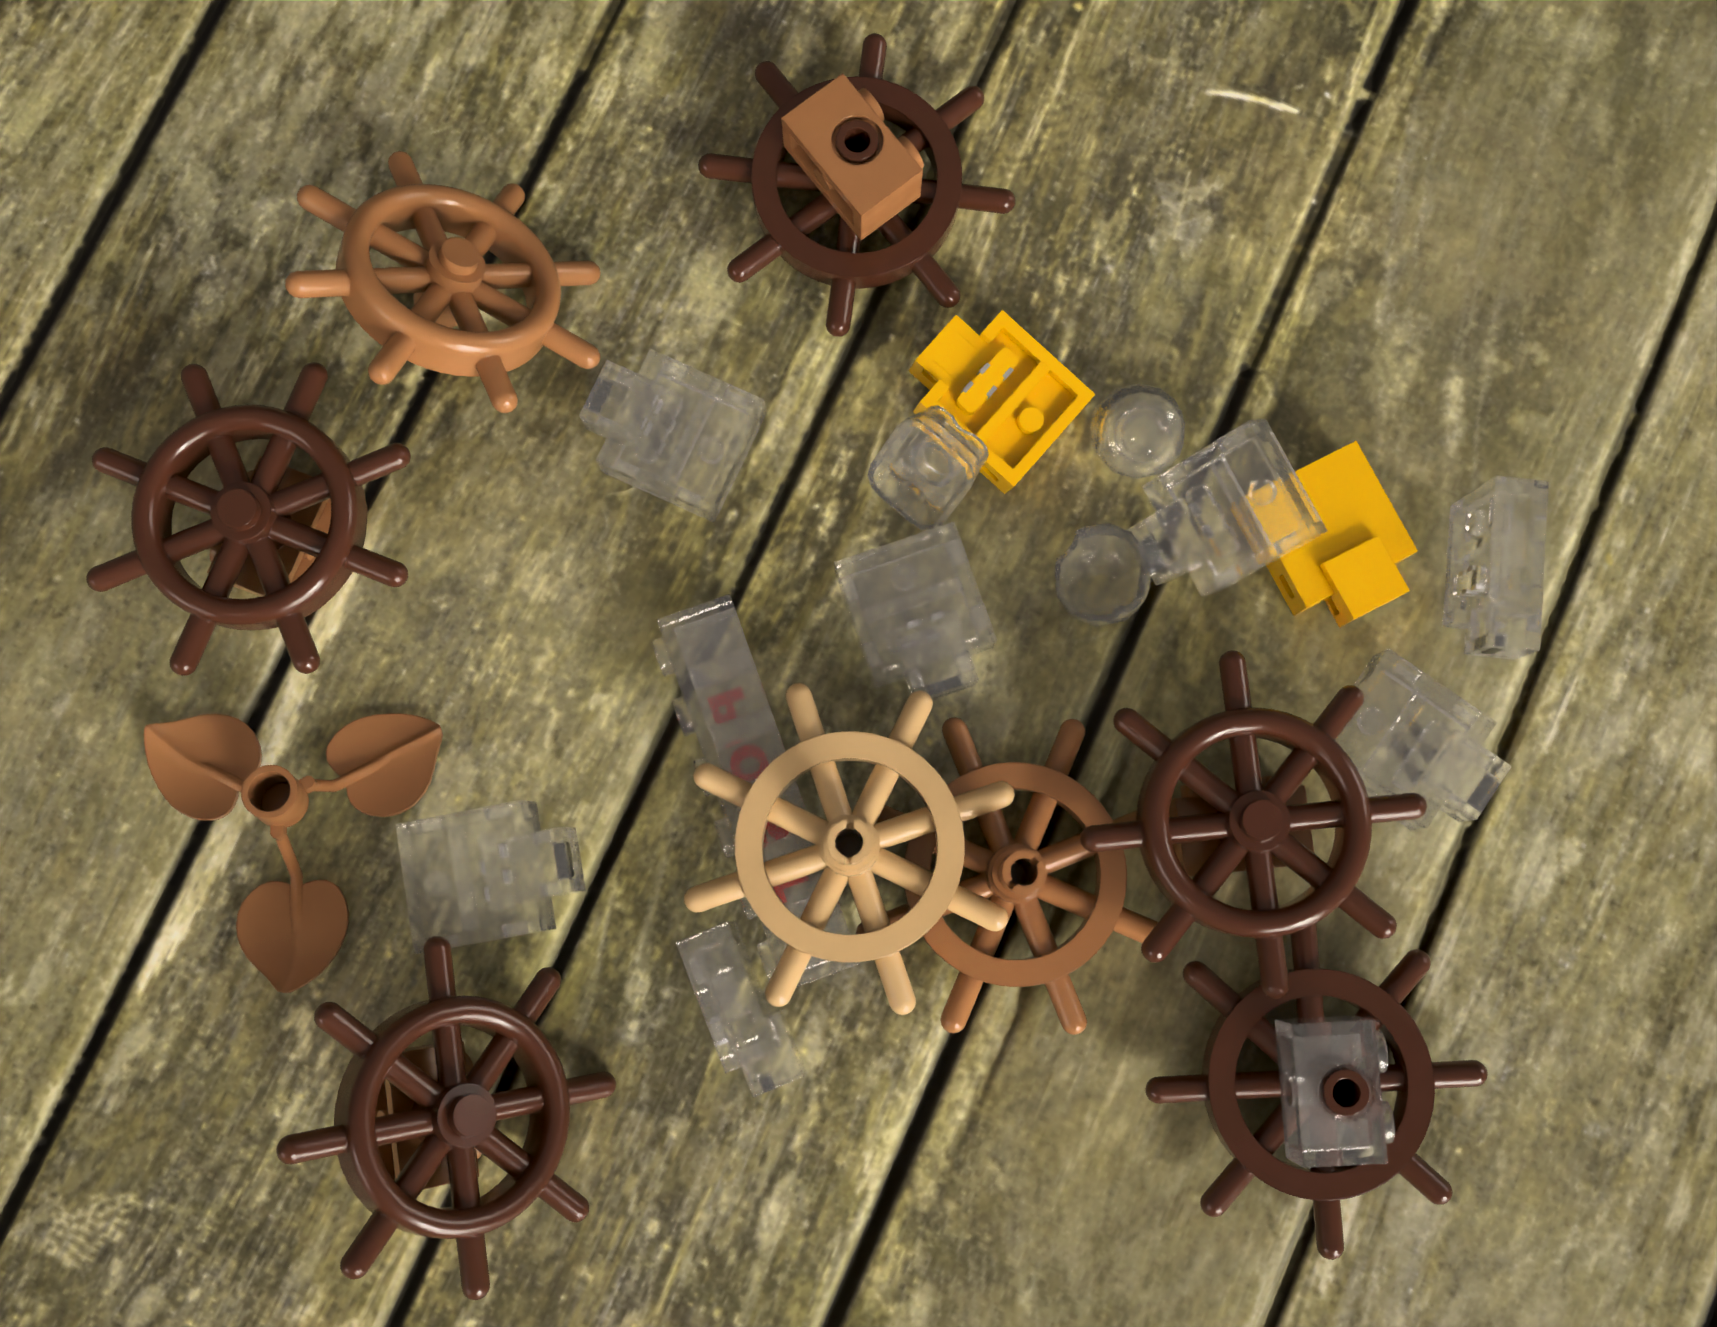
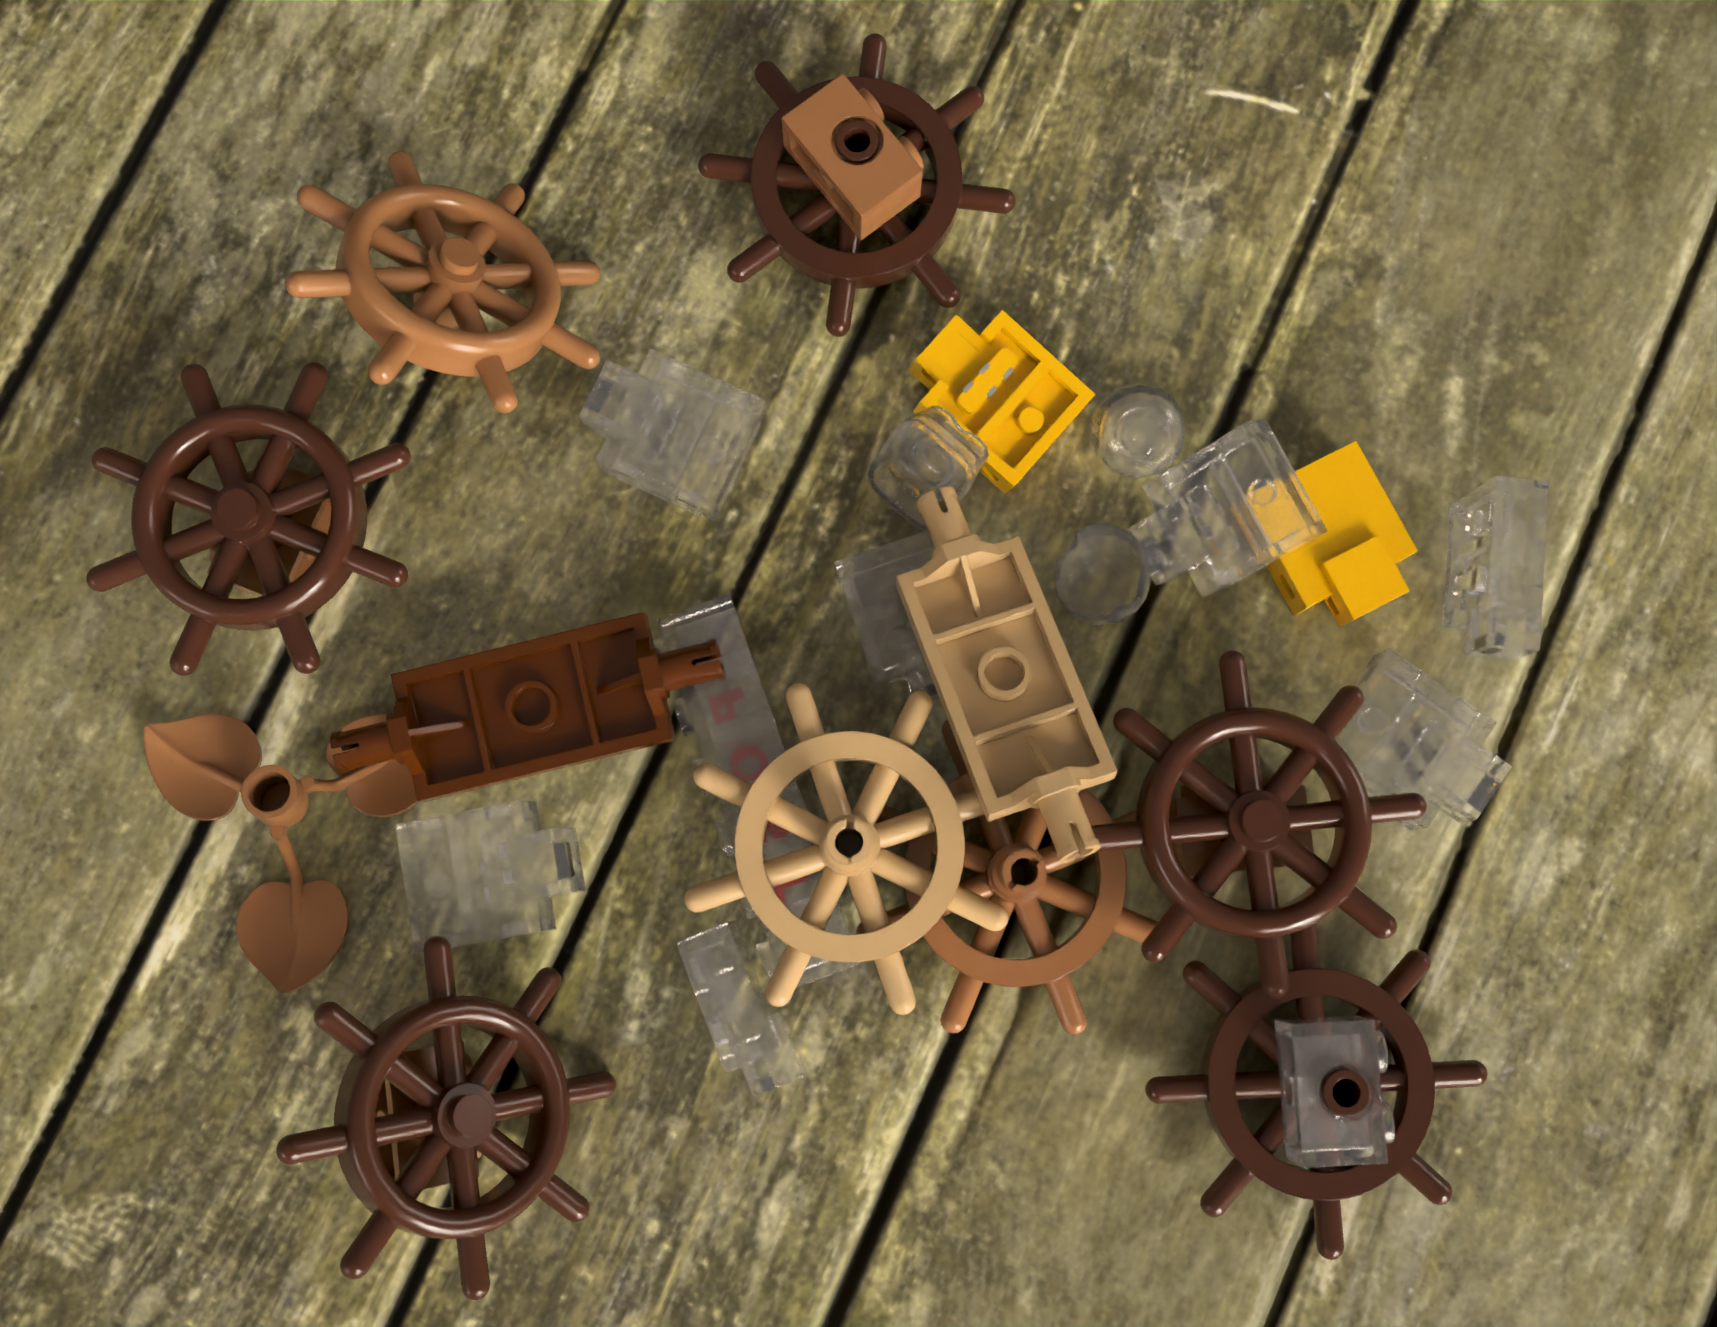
(530, 707): none -> reddish brown plate
(1005, 678): none -> tan plate

